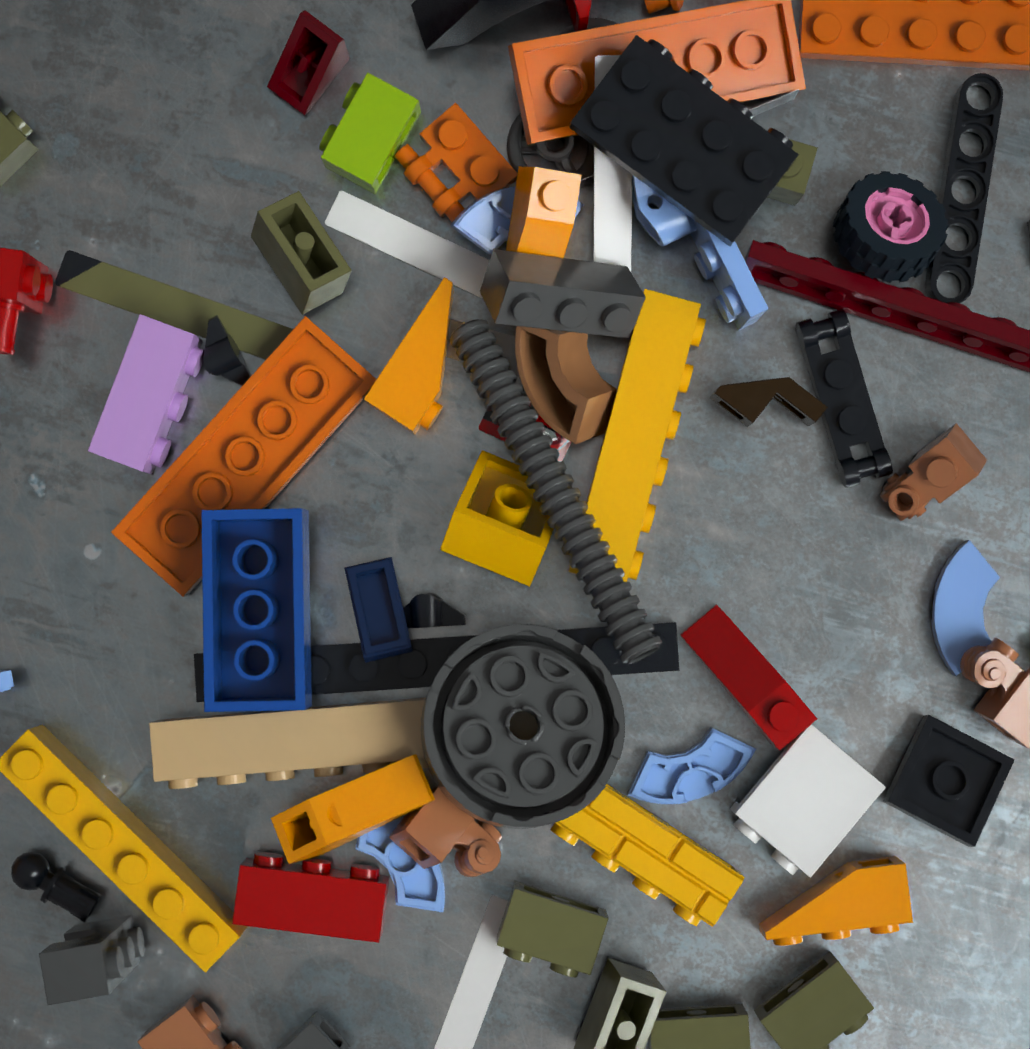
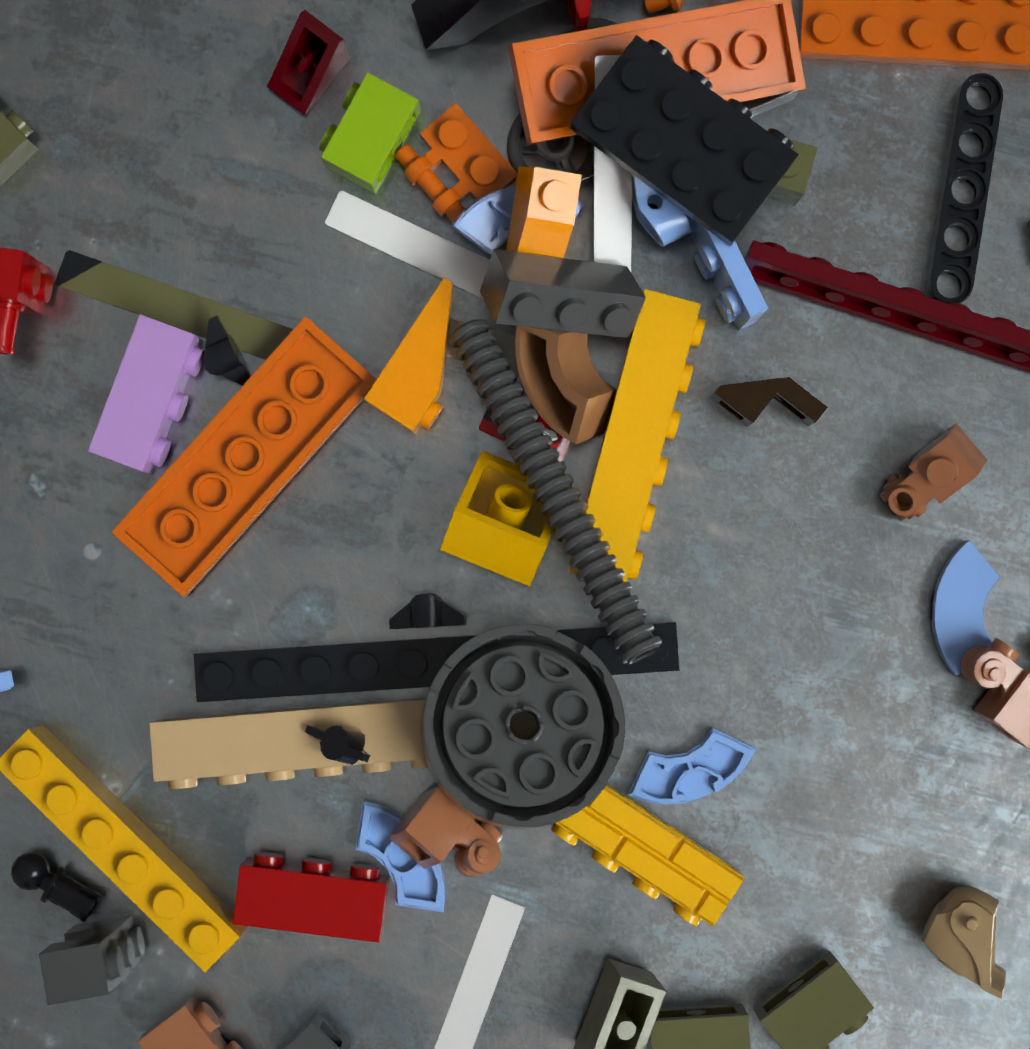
(256, 610): blue brick -> none
(300, 252): olive brick -> none
(341, 744): none -> black piece
(352, 809): light orange slope -> none
(378, 609): dark blue tile -> none
(551, 929): olive brick -> none
(748, 678): red slope -> none
(807, 802): white panel -> none
(842, 388): black plate -> none
(850, 898): light orange slope -> none
(890, 226): black wheel -> none
(949, 780): black plate -> none
(964, 937): none -> tan helmet

